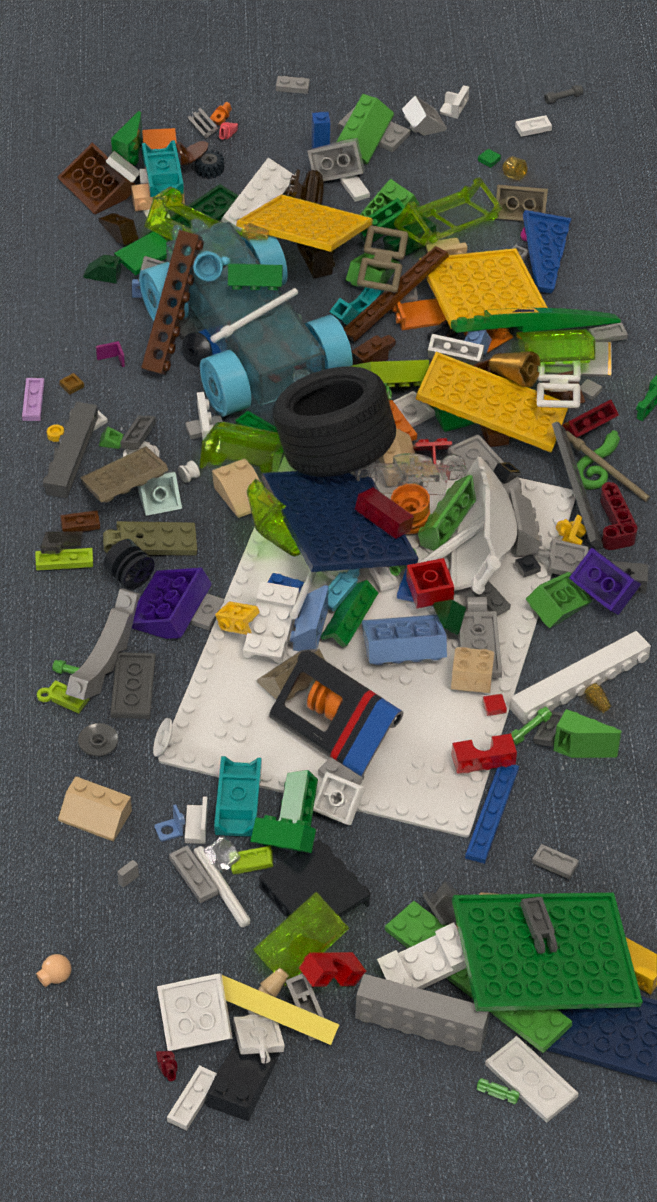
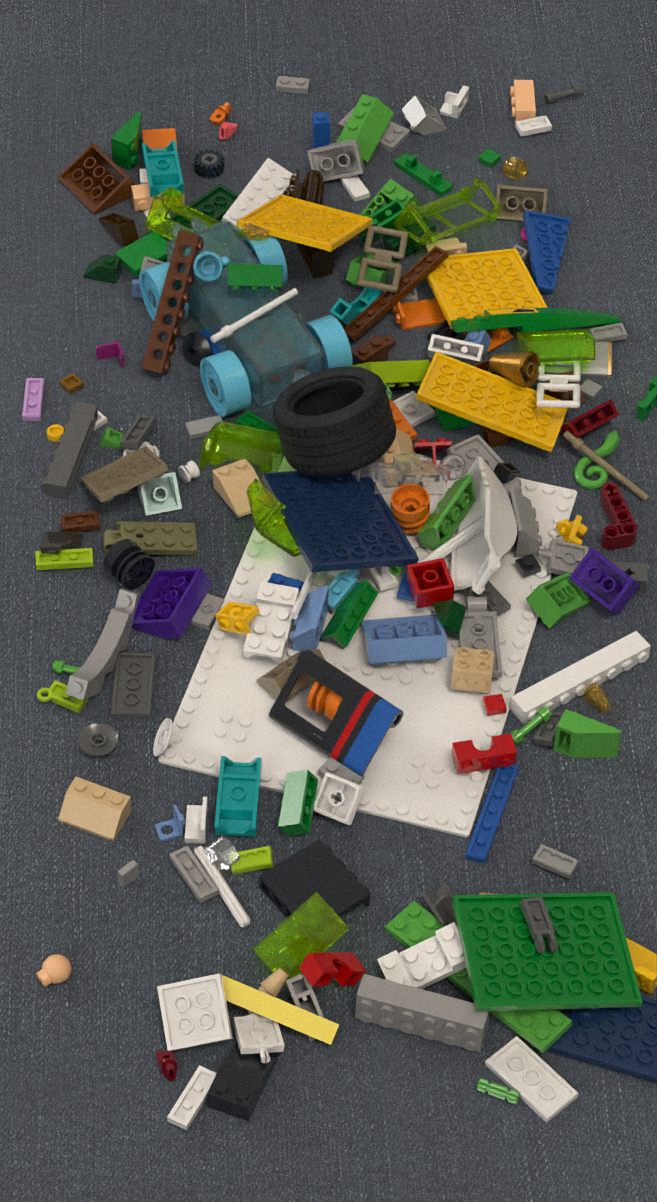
(123, 166): white tile -> none
(192, 153): reddish brown piece -> none
(197, 116): light grey tile -> none
(204, 416): white plate -> none
(283, 834): green brick -> none
(384, 512): dark red brick -> none
(423, 175): none -> green hinge
(523, 100): none -> light nougat brick
(577, 485): dark grey tile -> none

